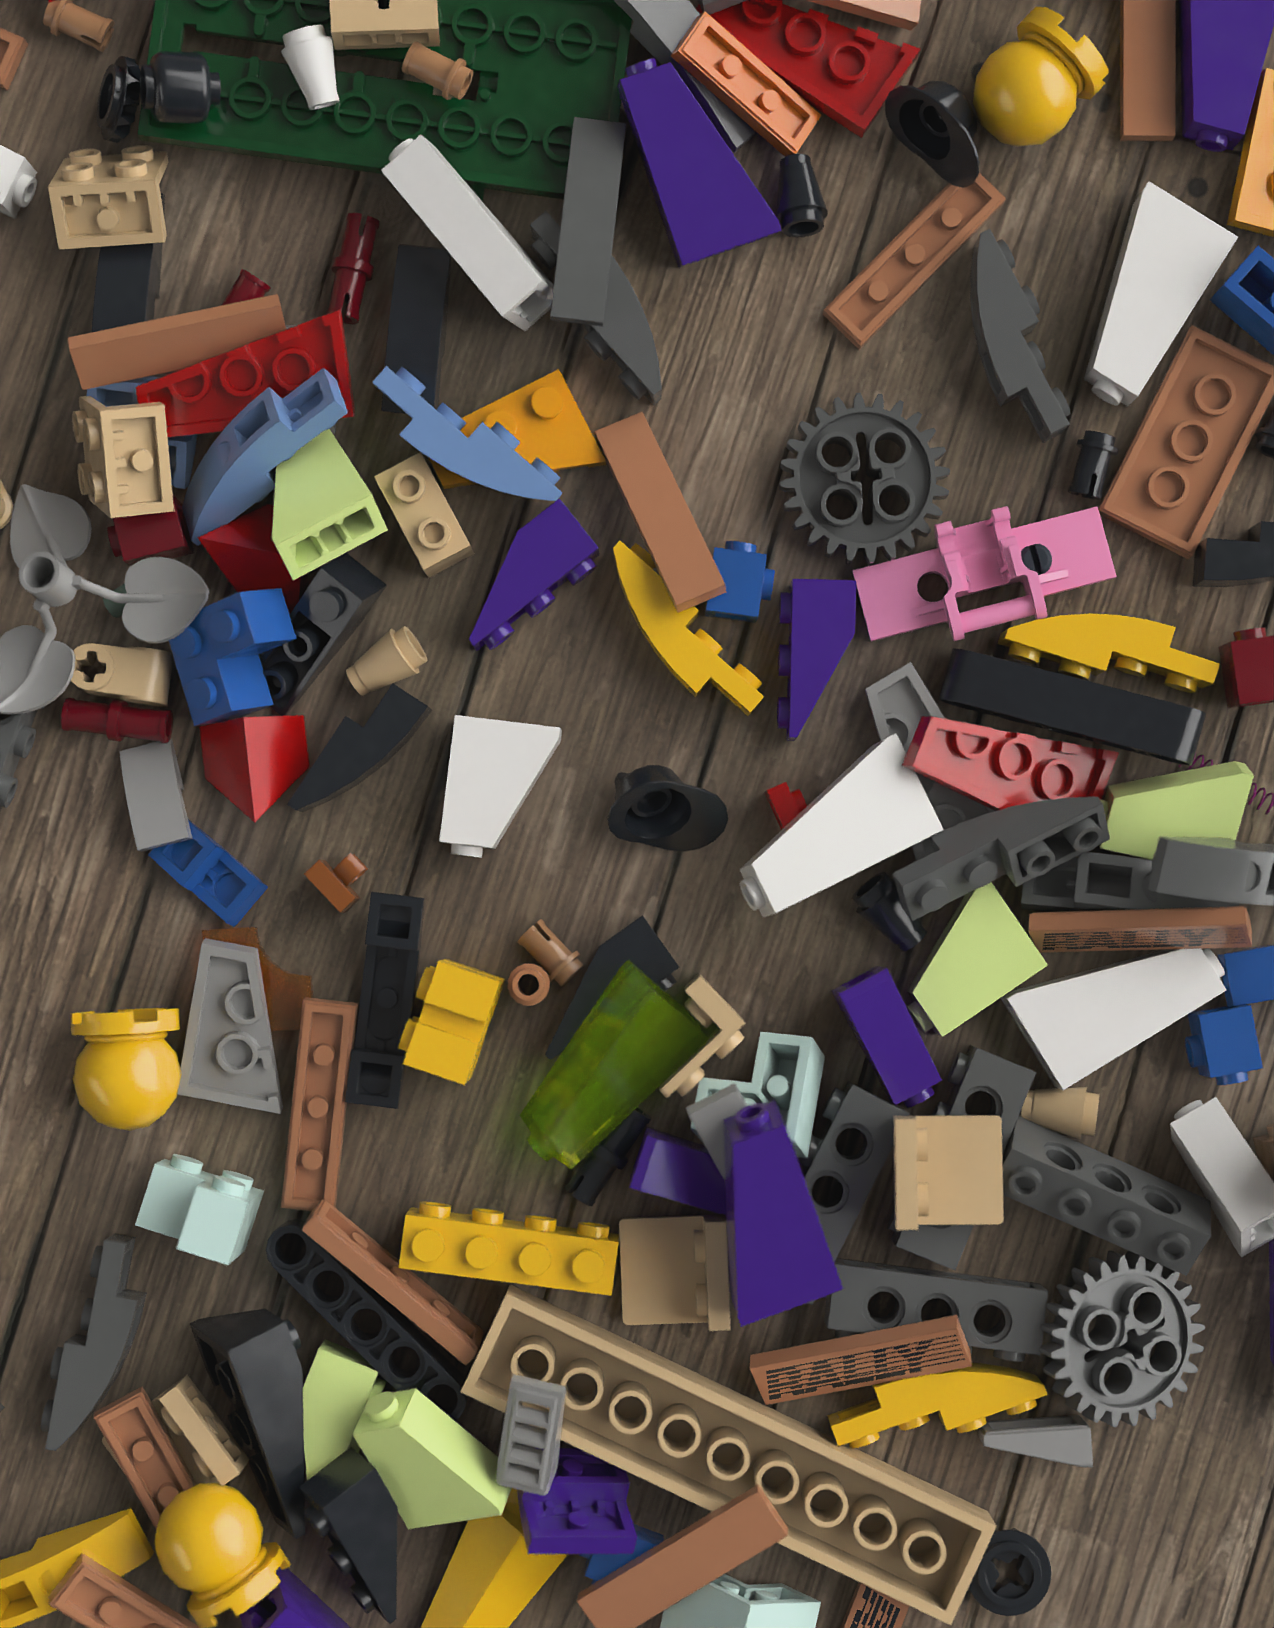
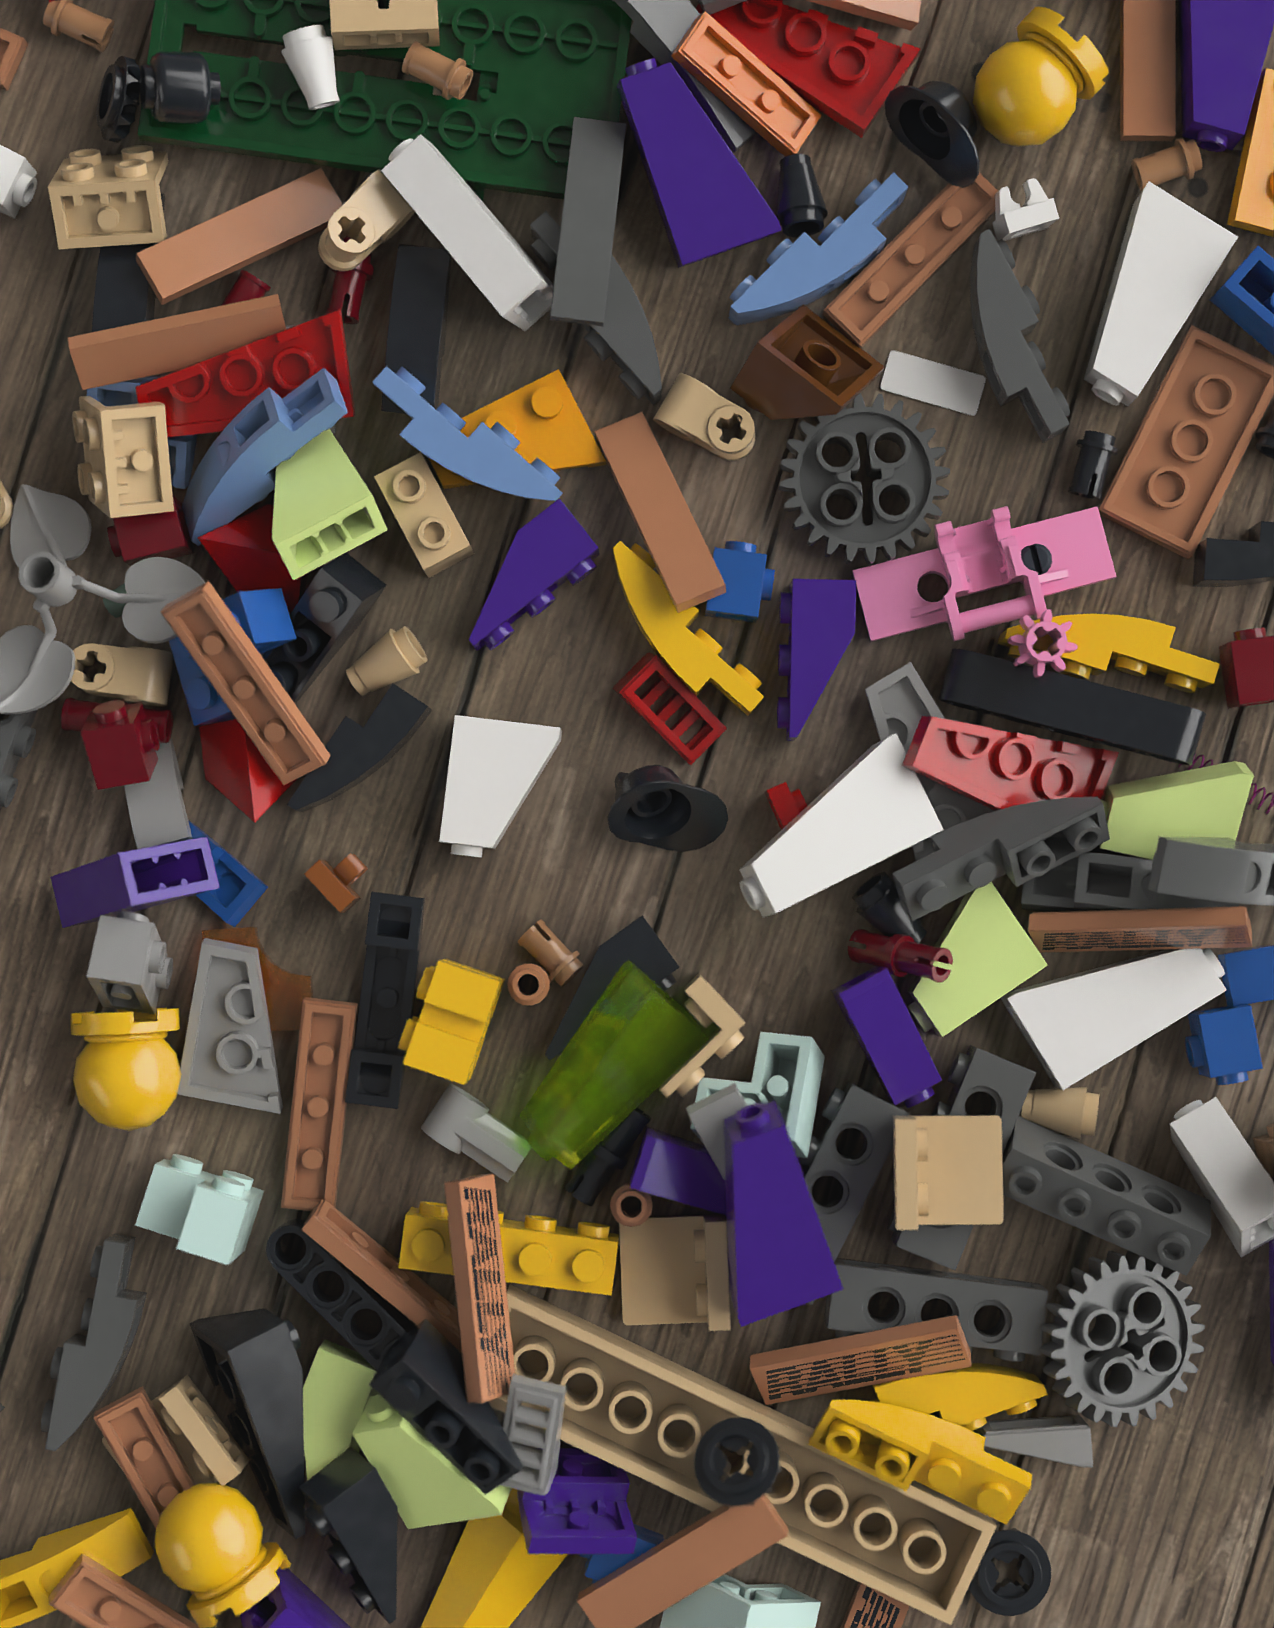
(120, 744): none -> dark red brick
(129, 963): none -> light grey brick
(134, 881): none -> dark purple slope
(239, 236): none -> nougat tile
(245, 683): none -> nougat tile
(368, 218): none -> tan piece
(428, 1387): none -> black slope
(466, 1126): none -> light grey piece
(480, 1287): none -> nougat tile
(630, 1217): none -> nougat pin
(637, 675): none -> red slope
(698, 413): none -> tan piece
(712, 1465): none -> black gear
(804, 369): none -> reddish brown slope
(807, 271): none -> medium blue slope
(900, 955): none -> dark red pin
(919, 1447): none -> yellow slope
(932, 382): none -> white sticker
(1015, 221): none -> white tile
(1056, 649): none -> bright pink gear
(1168, 164): none -> medium nougat pin

